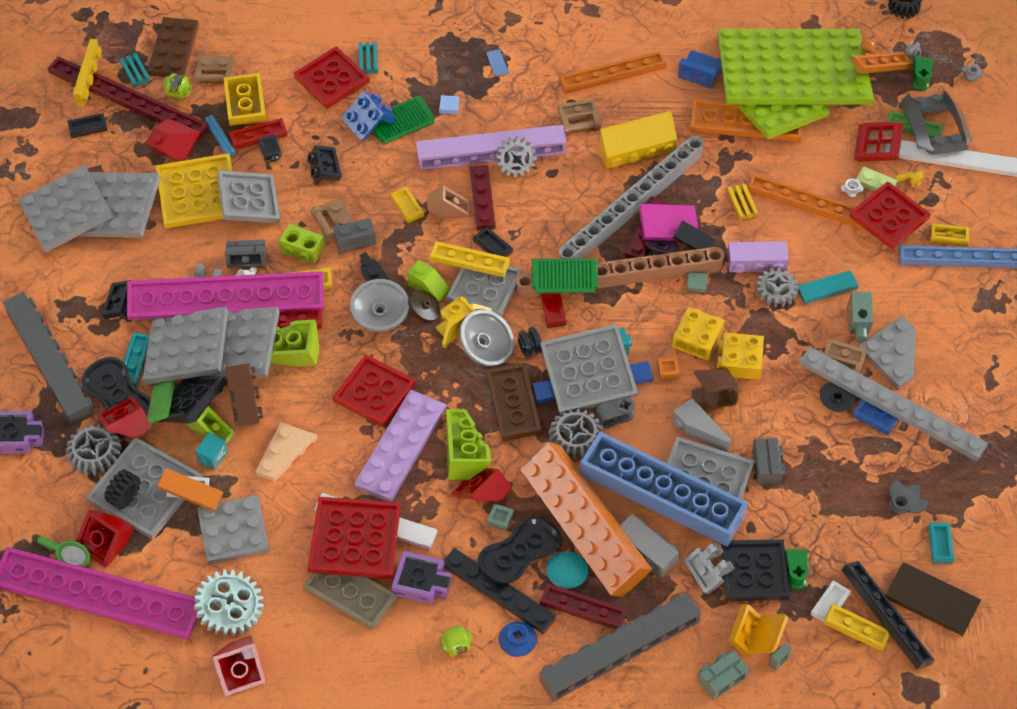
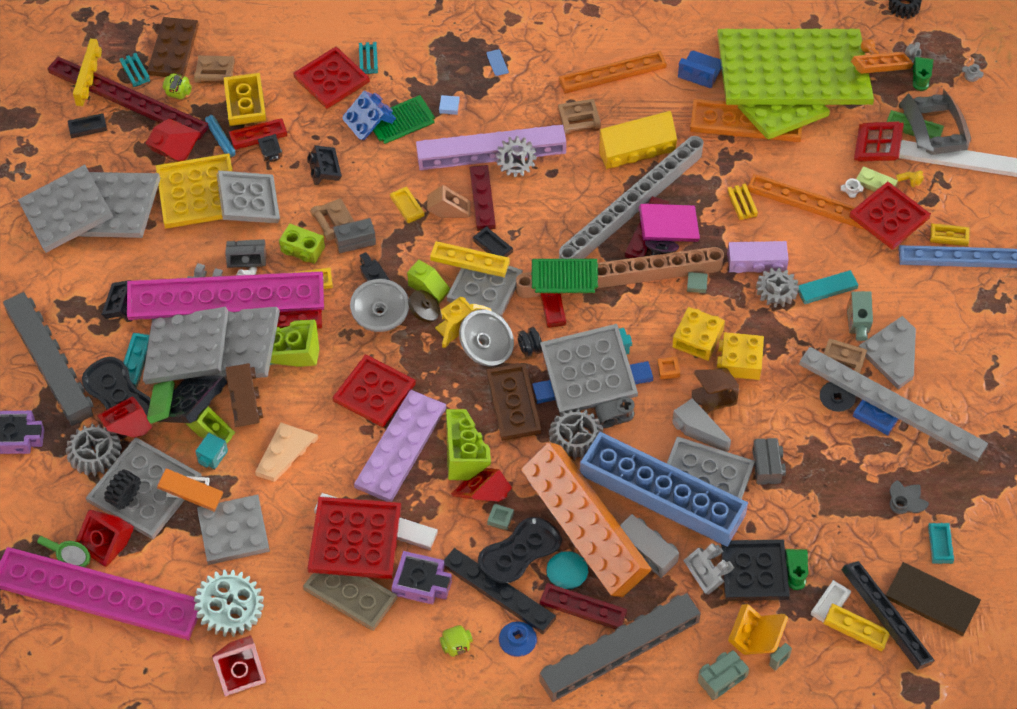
(692, 237): black tile -> none

